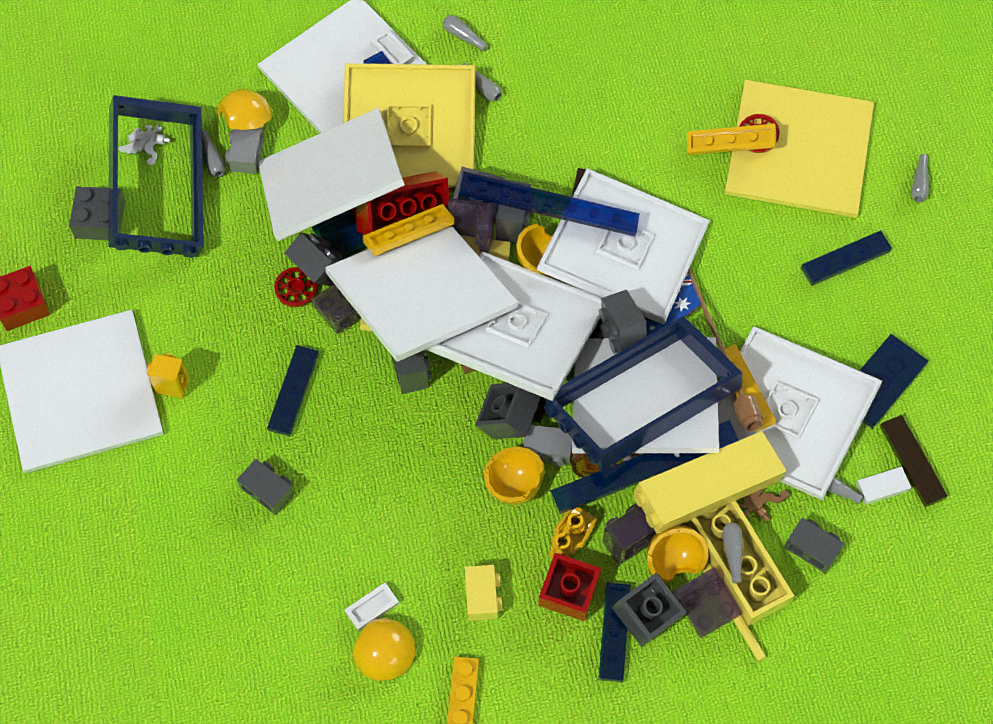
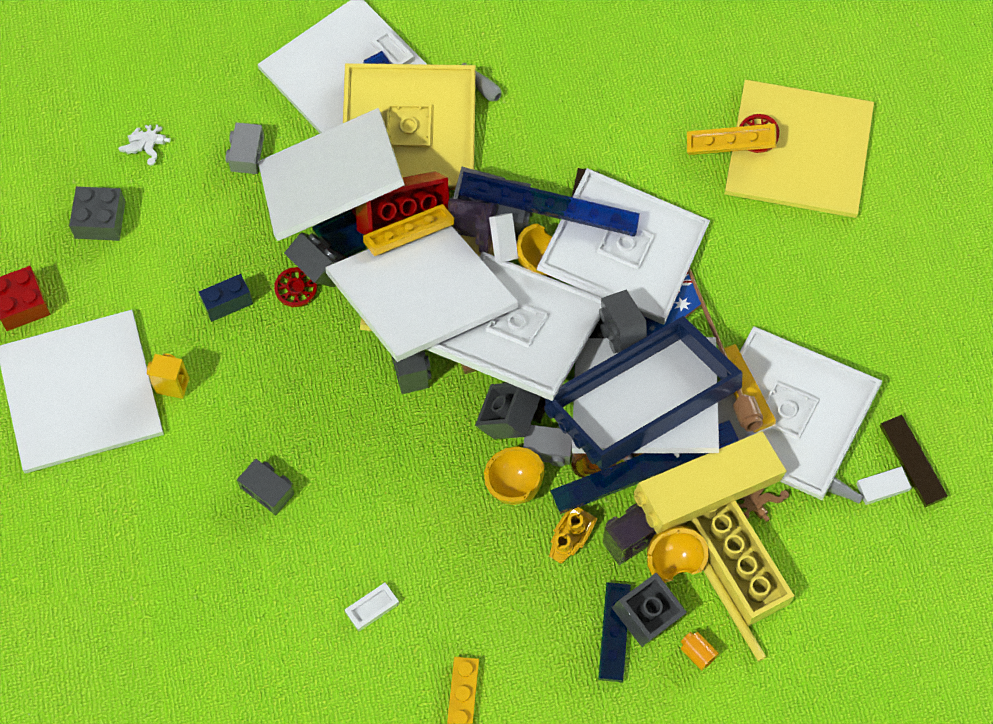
(168, 113): dark blue door -> none
(212, 156): light grey piece -> none
(226, 297): none -> dark blue brick
(244, 110): yellow cylinder -> none
(293, 390): clear blue tile -> none
(335, 309): bracket -> none
(384, 649): yellow cylinder -> none
(462, 31): light grey piece -> none
(481, 592): light yellow piece -> none
(503, 237): none -> white tile
(569, 586): red brick -> none
(698, 650): none -> light orange brick
(707, 602): bracket -> none
(733, 547): light grey piece -> none
(814, 544): dark grey brick -> none
(846, 258): clear blue tile -> none
(897, 368): clear blue tile -> none
(920, 184): light grey piece -> none

